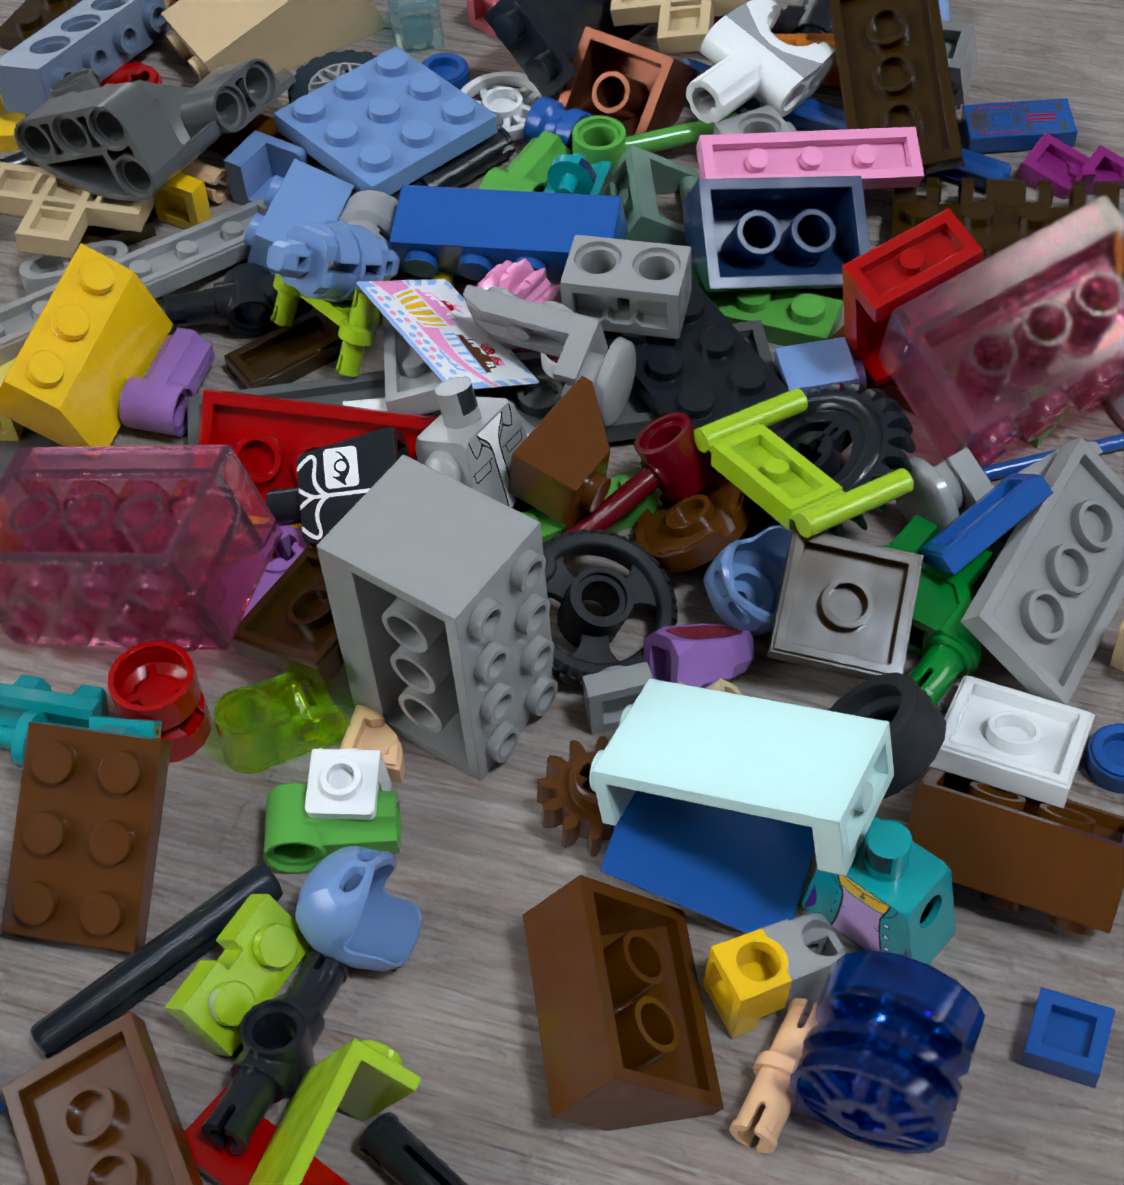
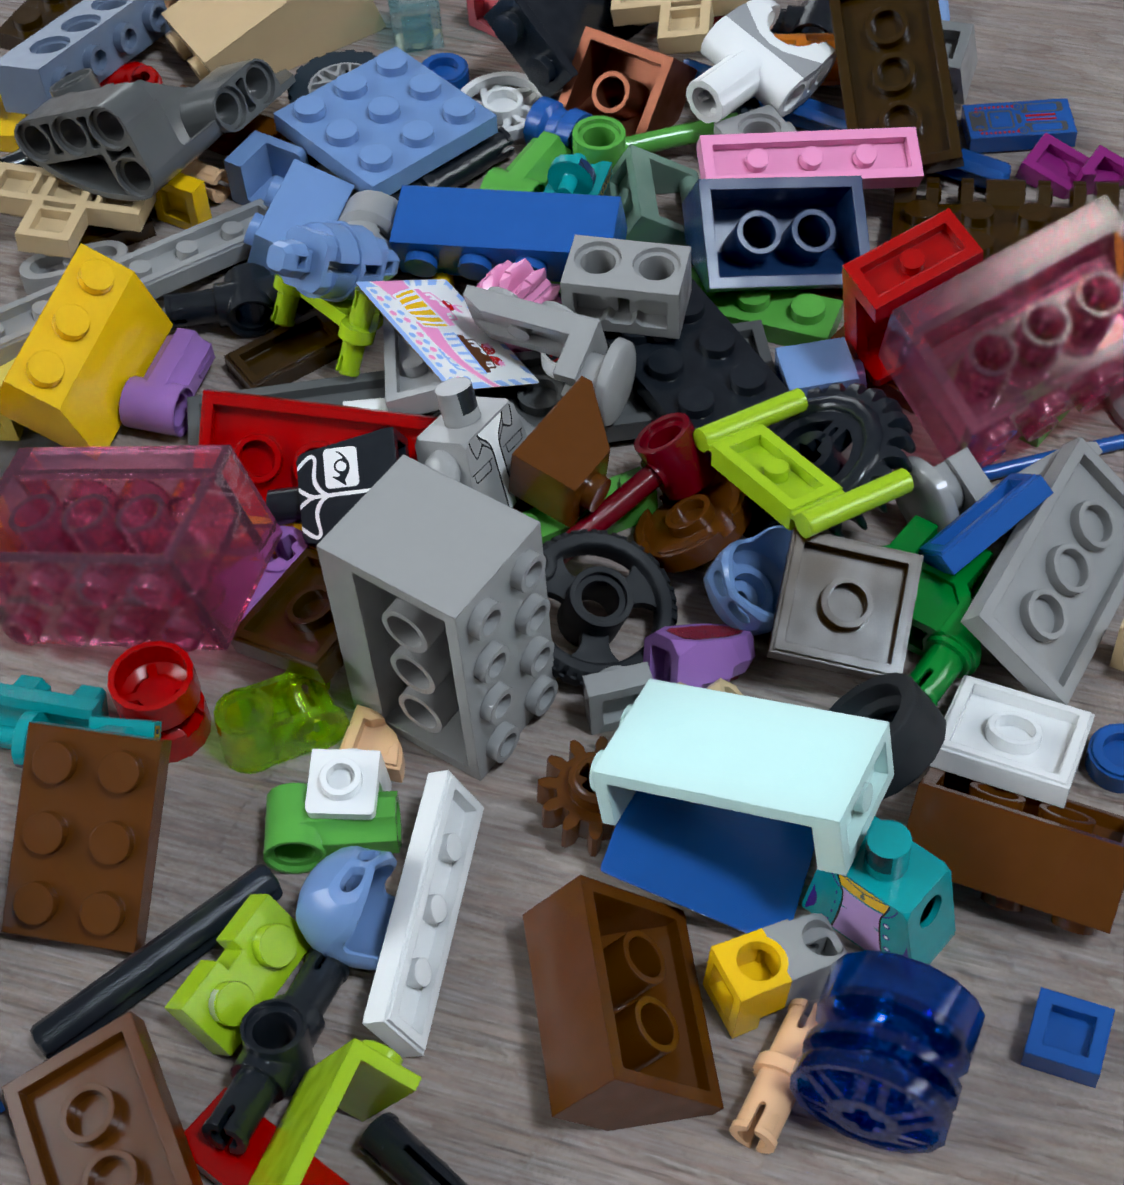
(424, 916): none -> white tile

